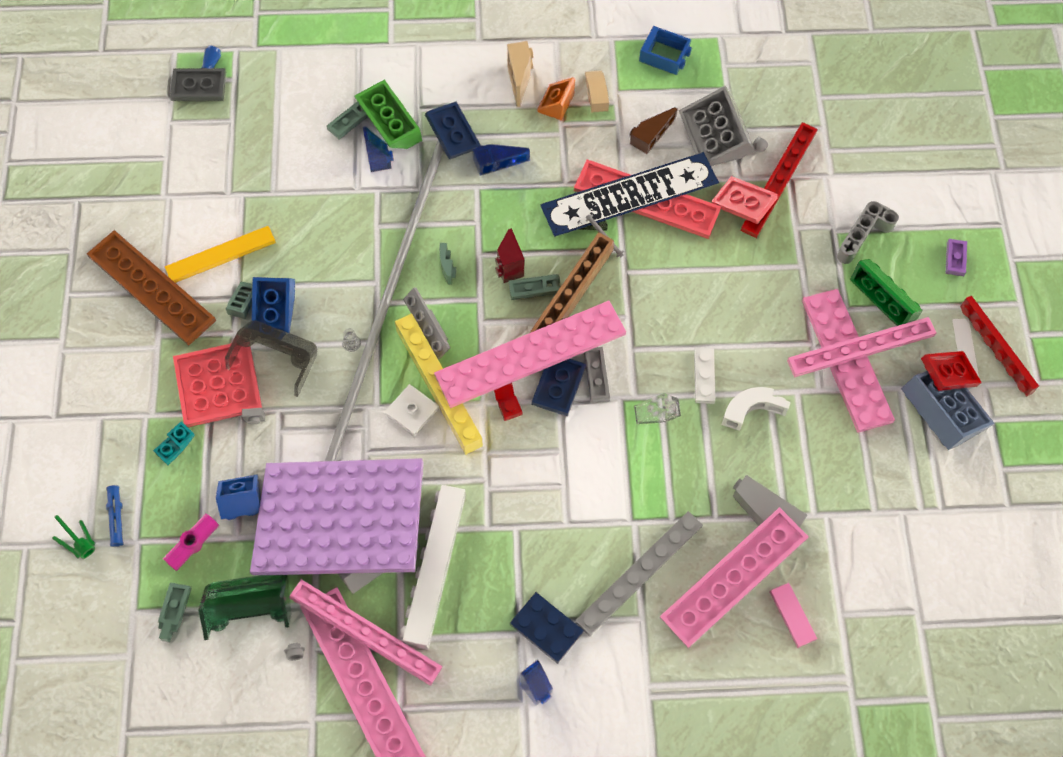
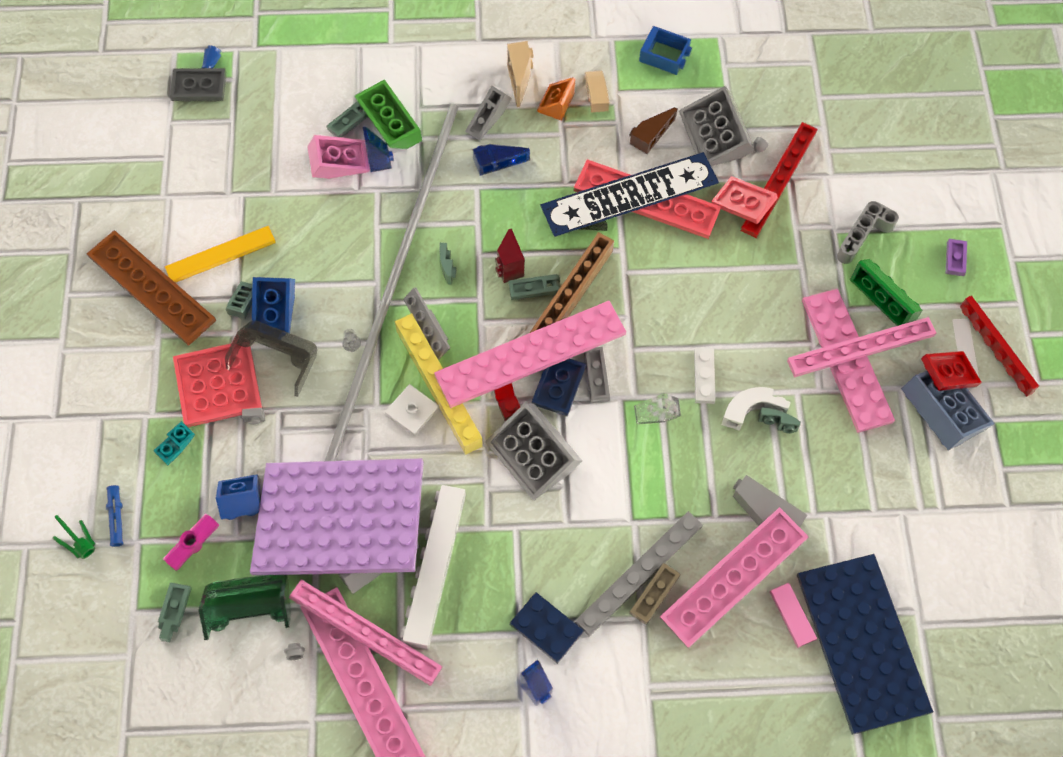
(337, 156): none -> bright pink slope
(452, 130): dark blue plate -> none
(488, 113): none -> light grey slope
(533, 450): none -> light grey slope
(598, 228): light grey axle -> none
(654, 594): none -> dark tan plate
(786, 422): none -> sand green slope
(864, 644): none -> dark blue plate

